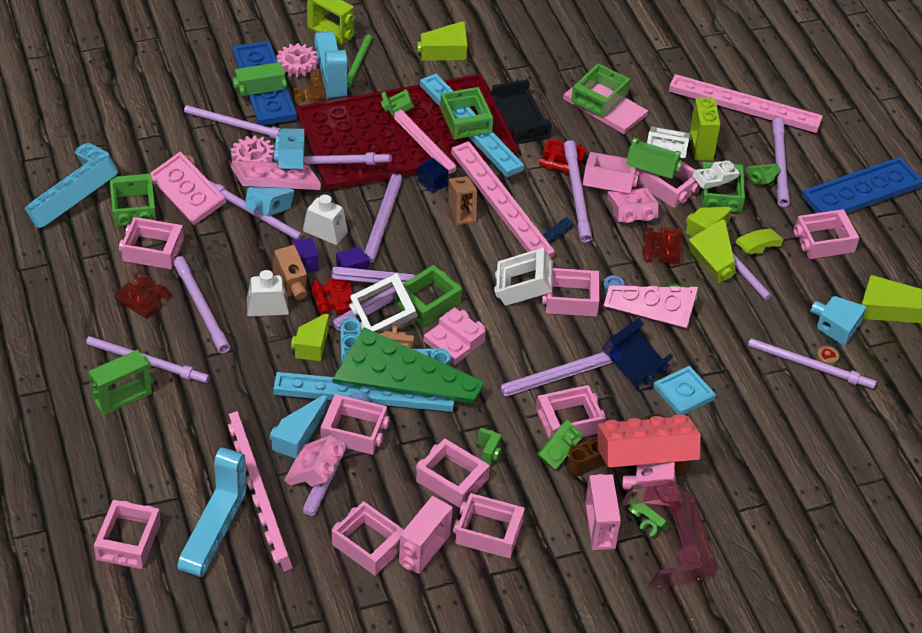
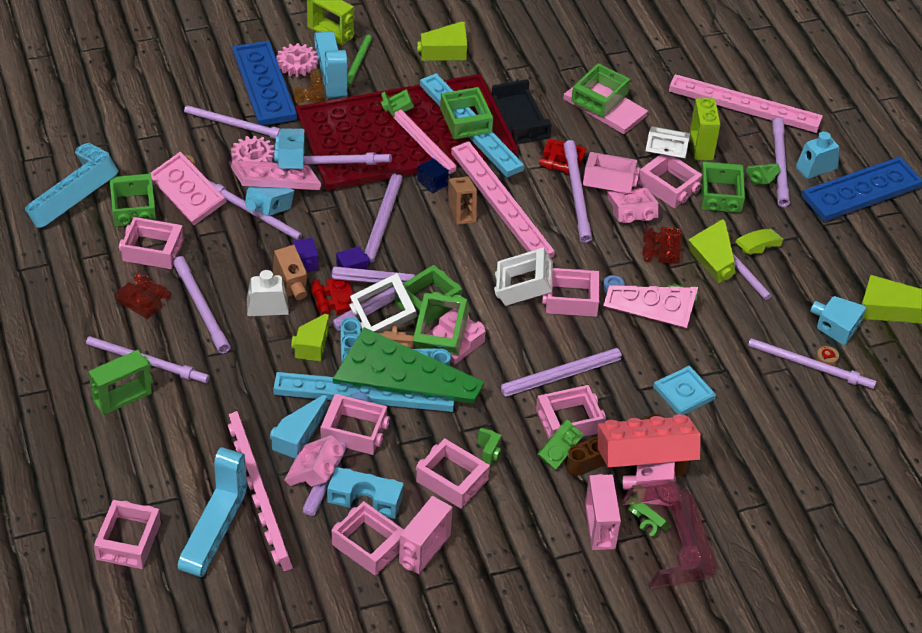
(259, 79): bright green brick -> none
(326, 220): white torso -> none
(349, 484): none -> medium azure arch
(452, 344): none -> bright green window
(493, 509): bright pink window -> none
(557, 230): dark blue axle -> none
(635, 355): clear blue panel -> none
(654, 158): bright green brick -> none
(705, 218): lime slope -> none
(717, 175): white slope -> none
(818, 156): none -> medium azure torso
(835, 219): bright pink window -> none

